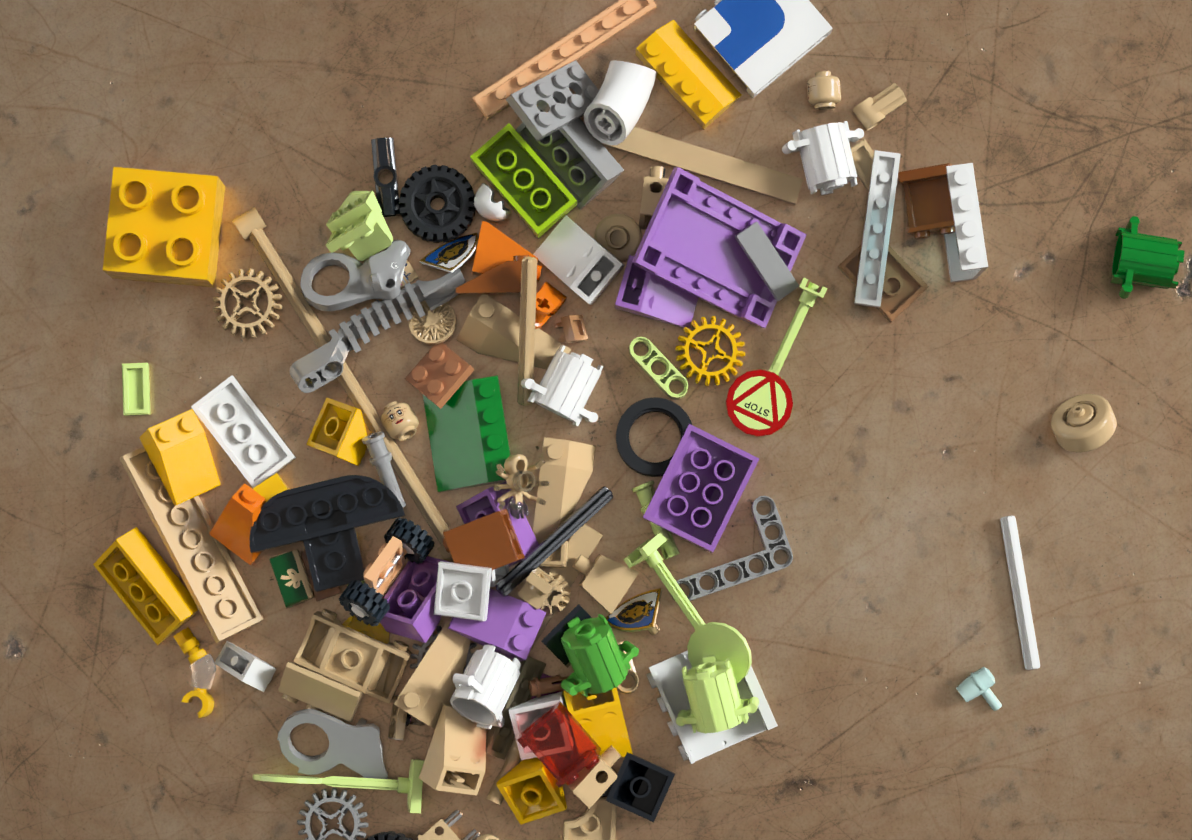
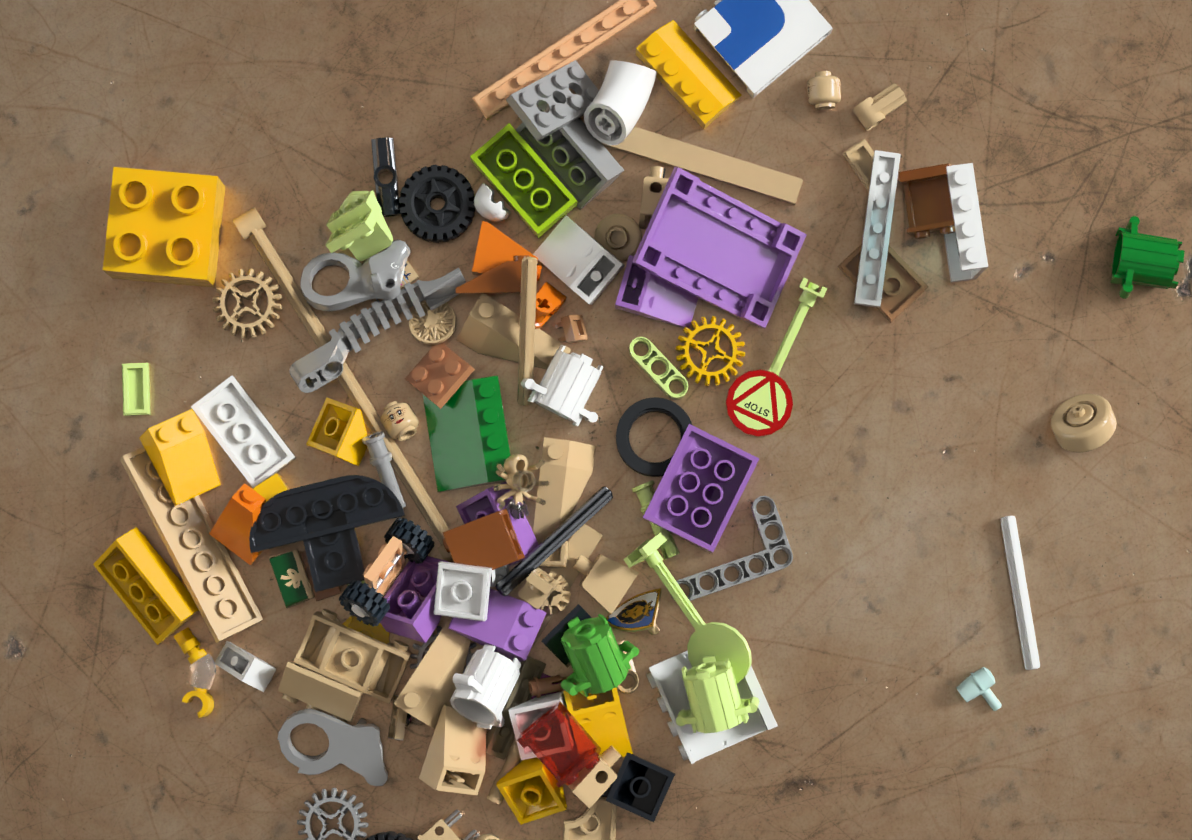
(410, 786): yellowish green piece -> none
(452, 254): shield -> none
(766, 261): light grey tile -> none
(826, 155): white container -> none

